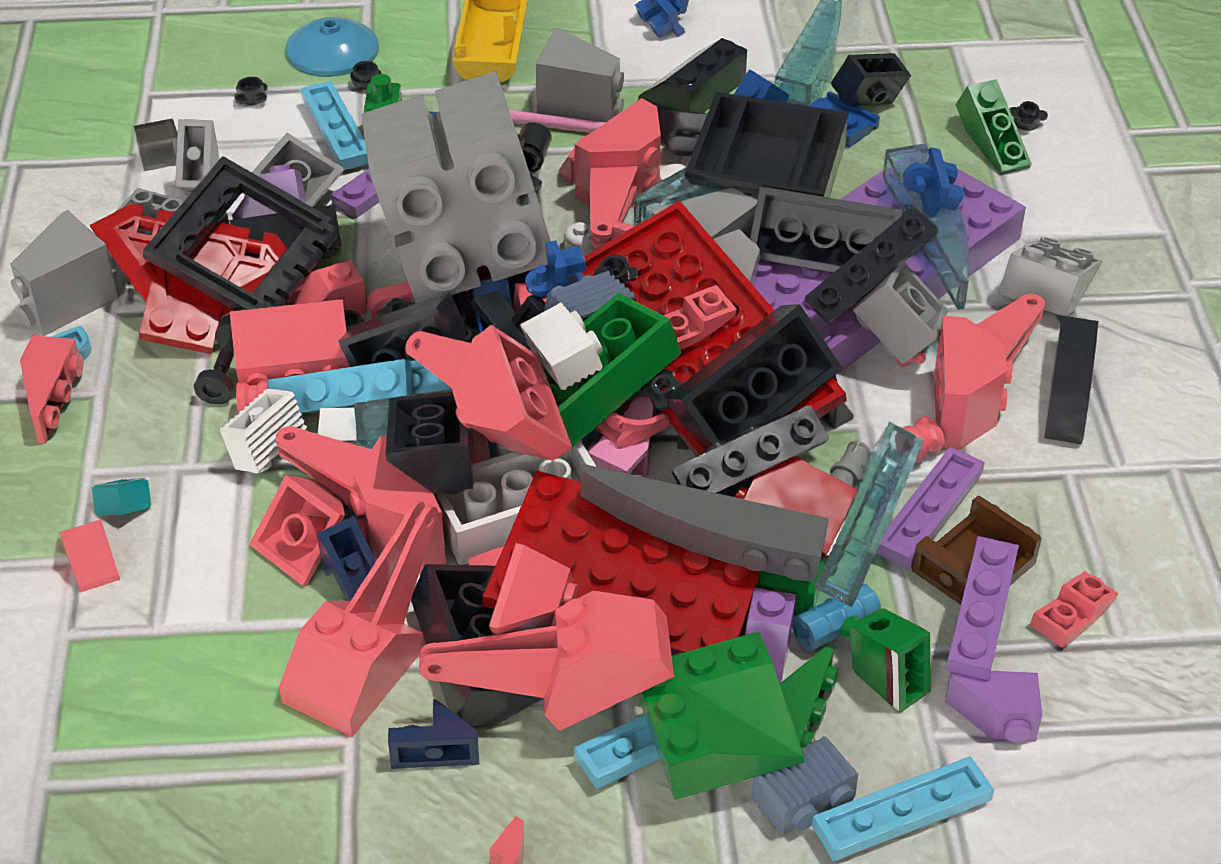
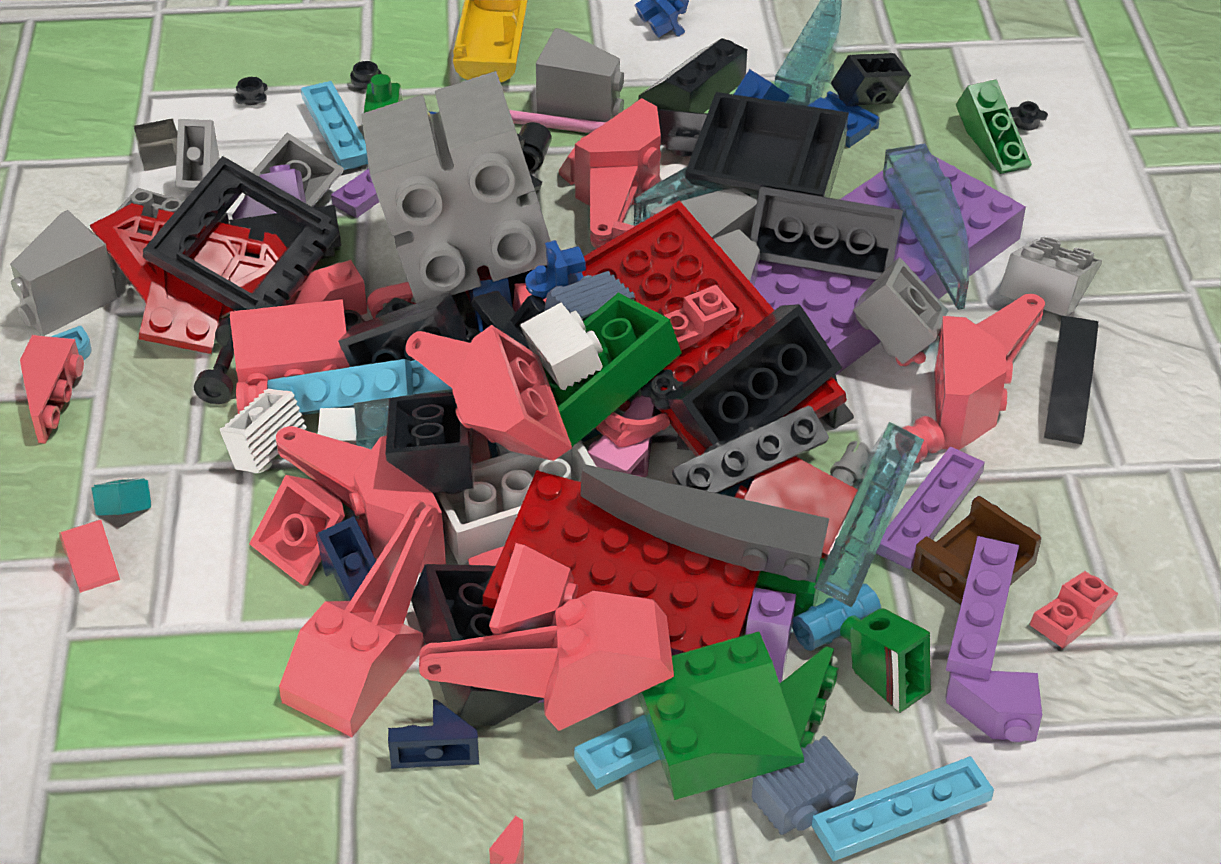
(331, 46): dark azure dish -> none
(578, 235): white piece -> none
(618, 265): black plate -> none
(871, 265): black bracket -> none
(934, 183): blue hips -> none

